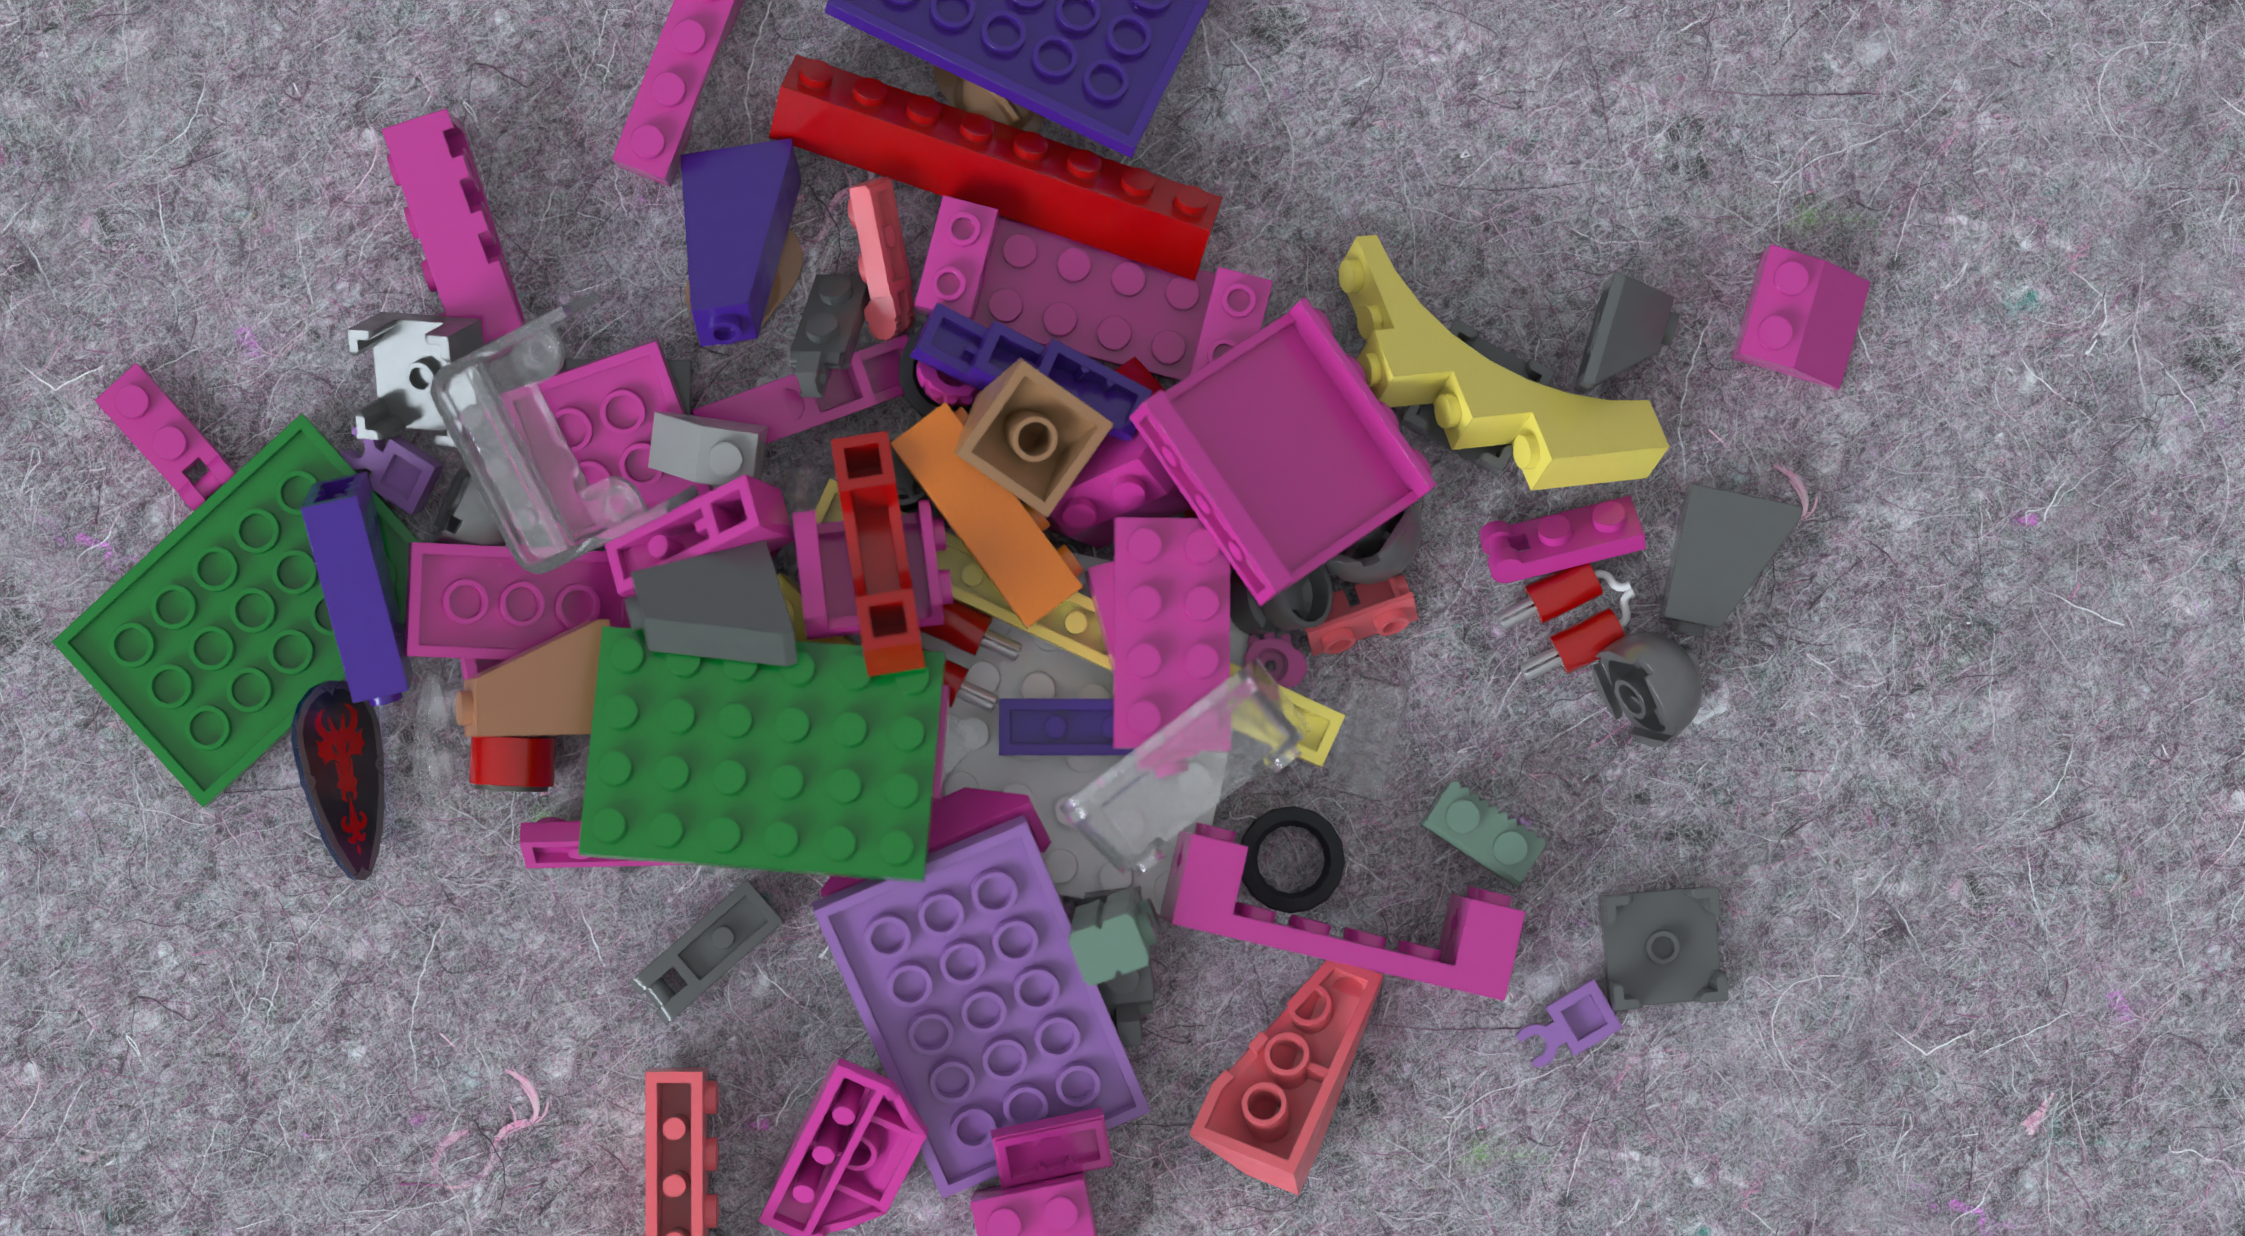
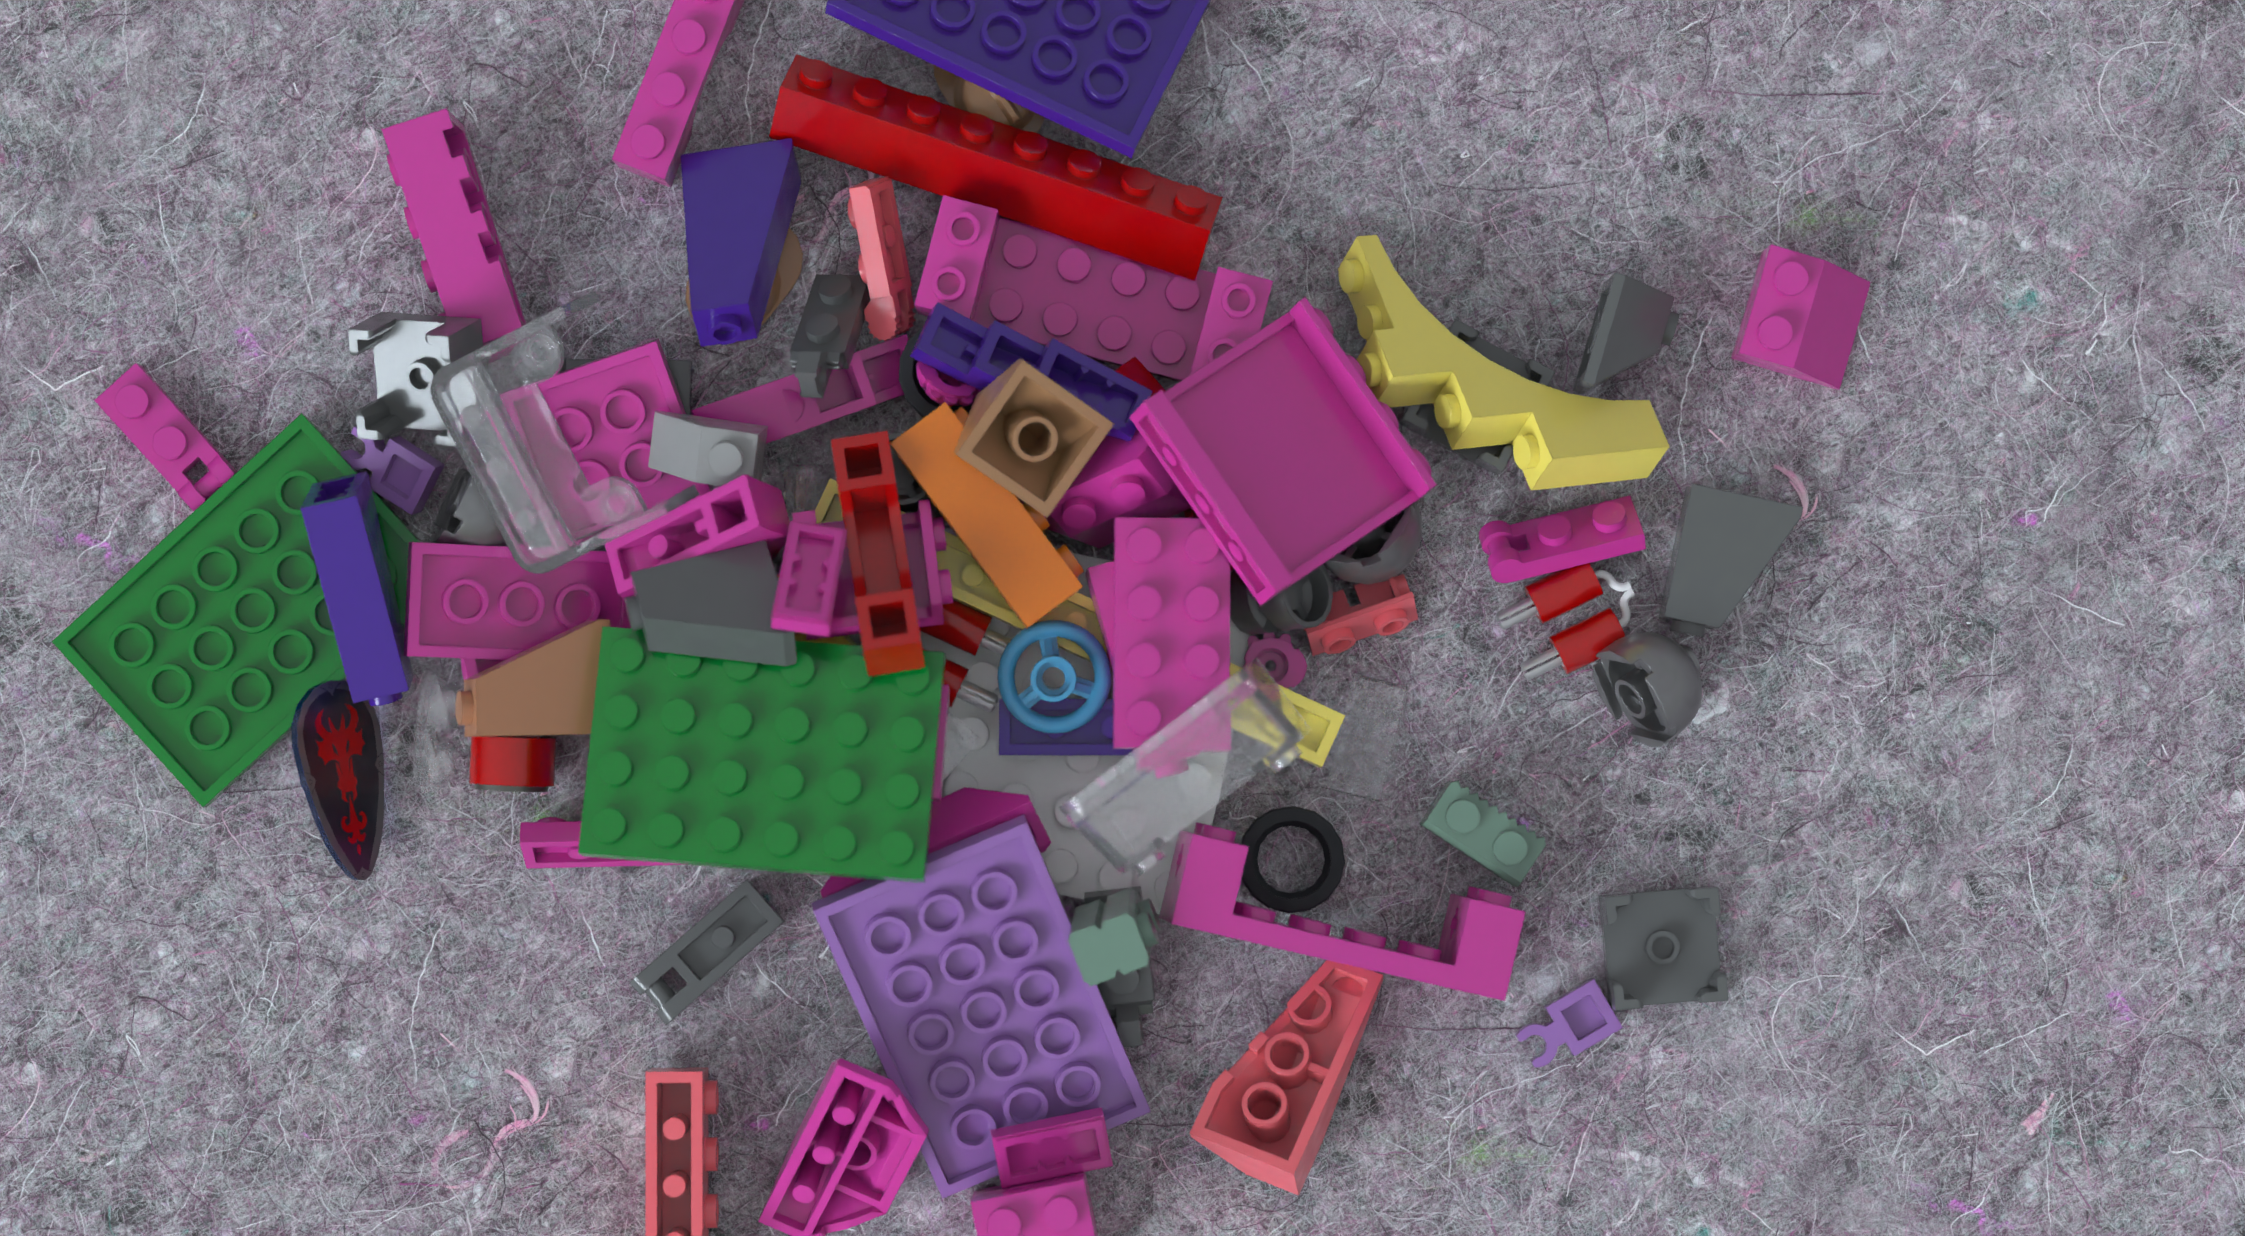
(809, 578): none -> dark pink plate
(1021, 704): none -> dark azure piece

